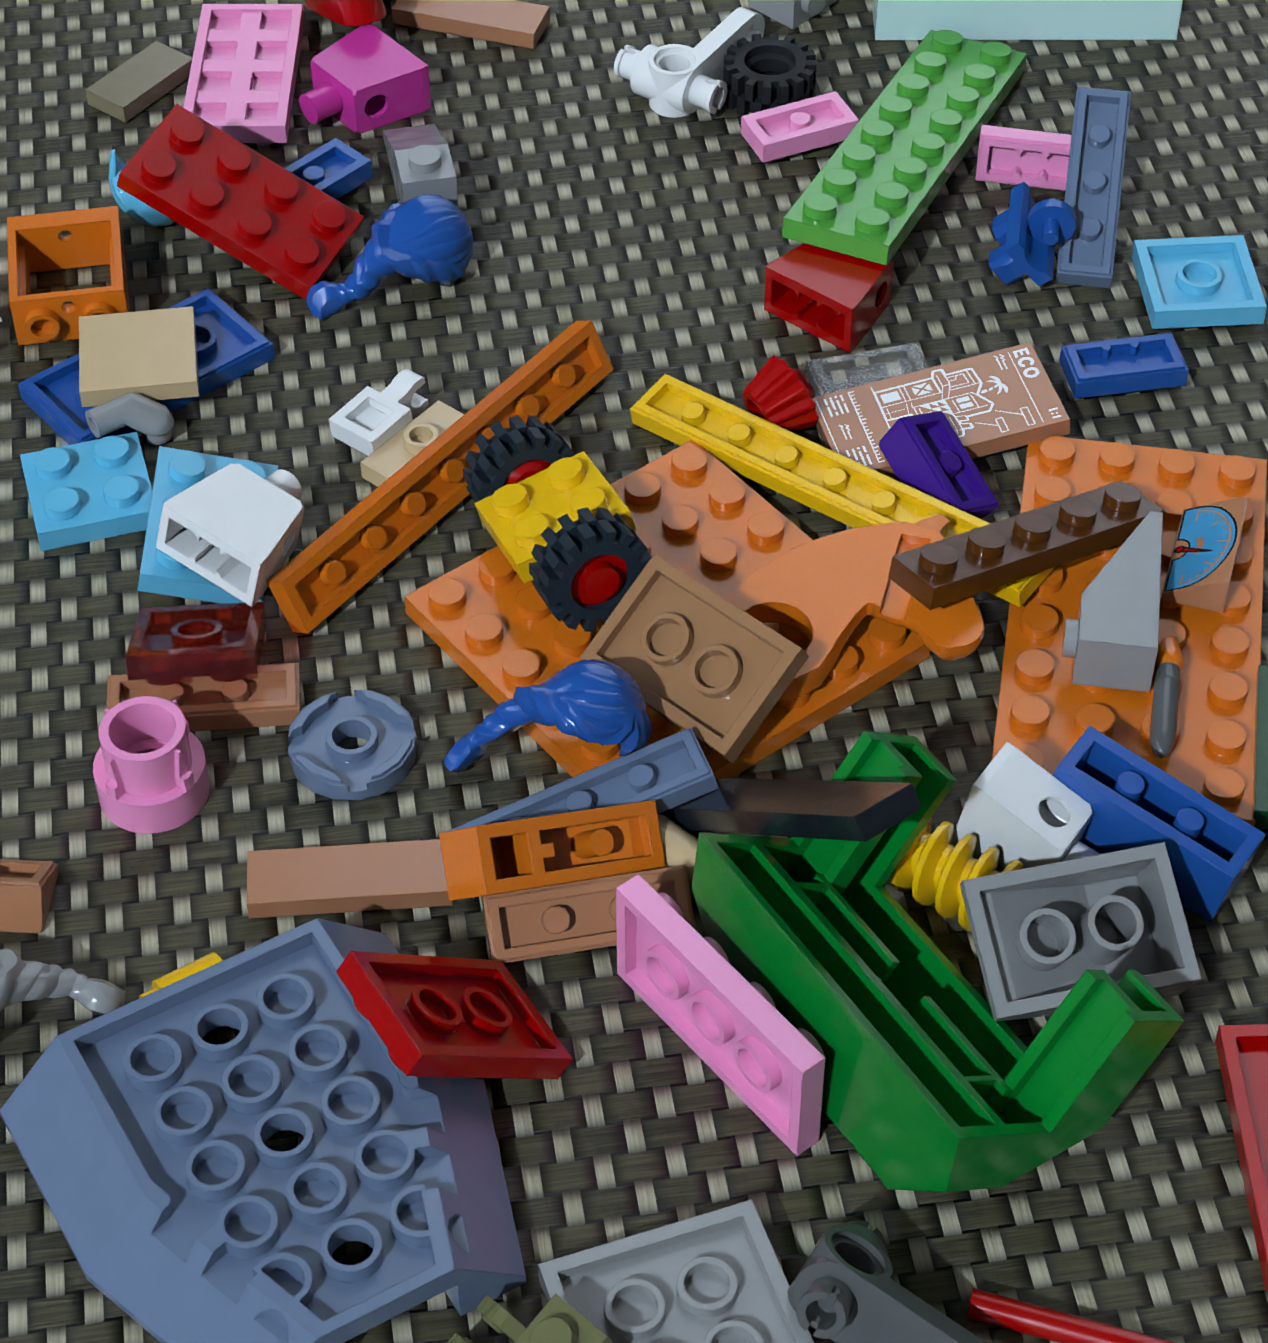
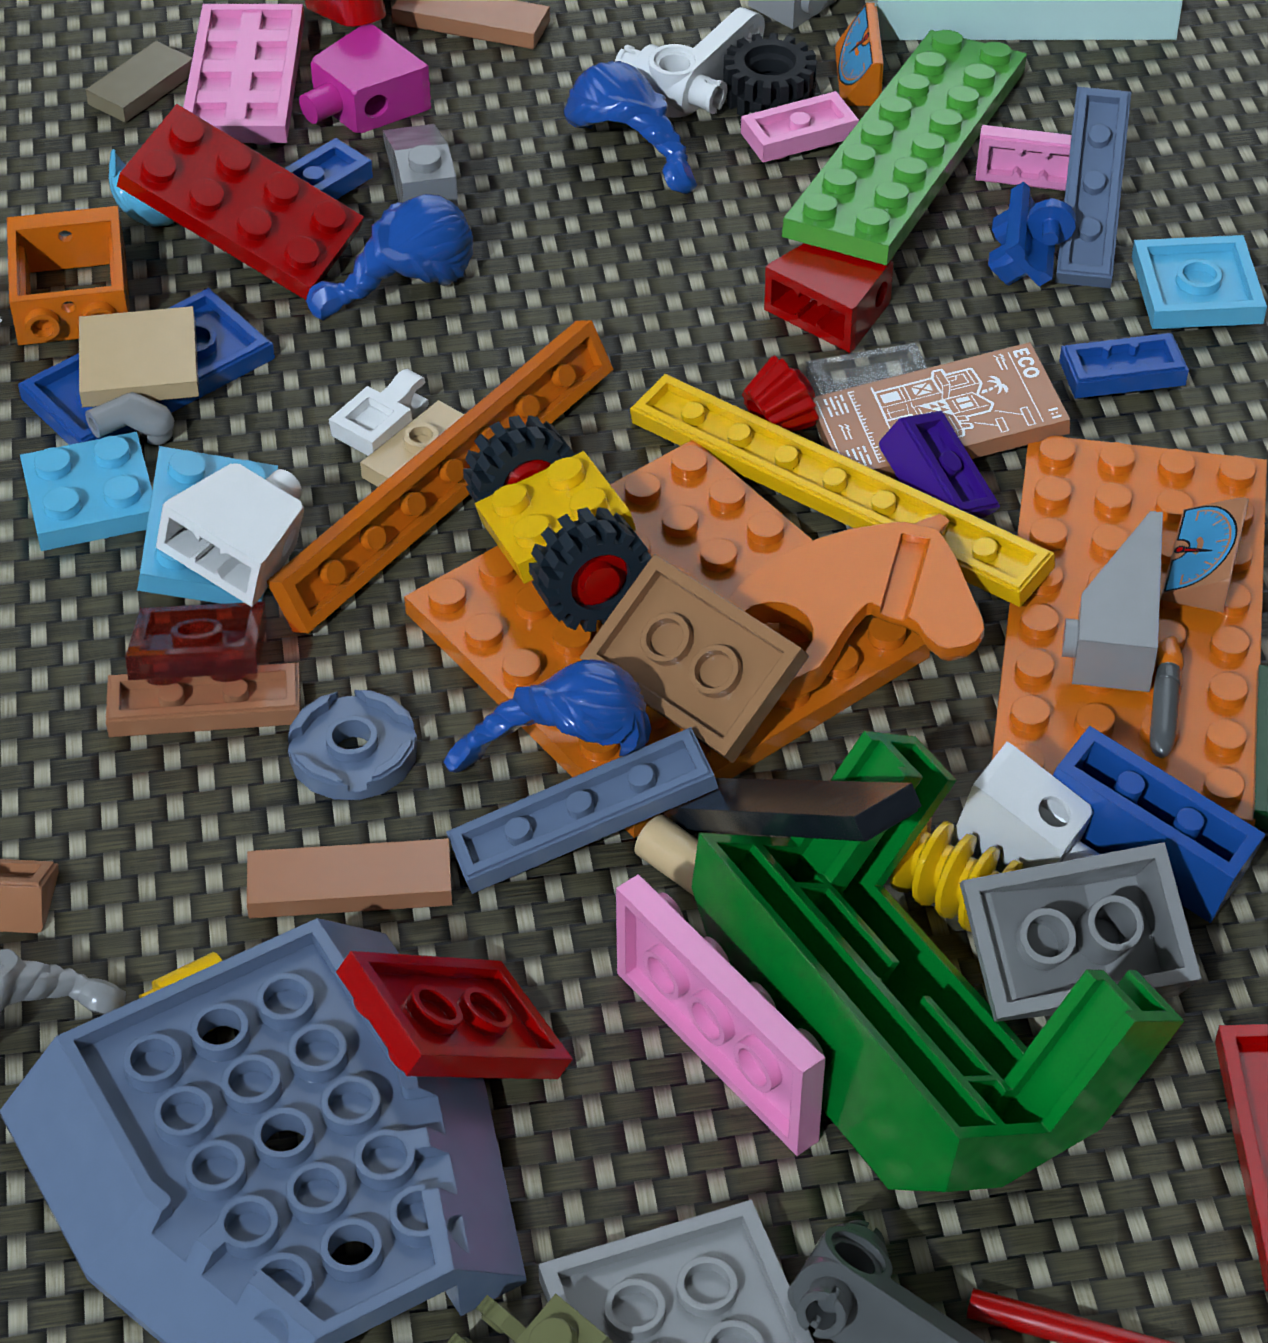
(149, 766): bright pink piece -> none
(551, 850): orange slope -> none
(569, 914): nougat tile -> none
(624, 95): none -> blue hair
(860, 59): none -> orange slope
(1020, 545): reddish brown plate -> none

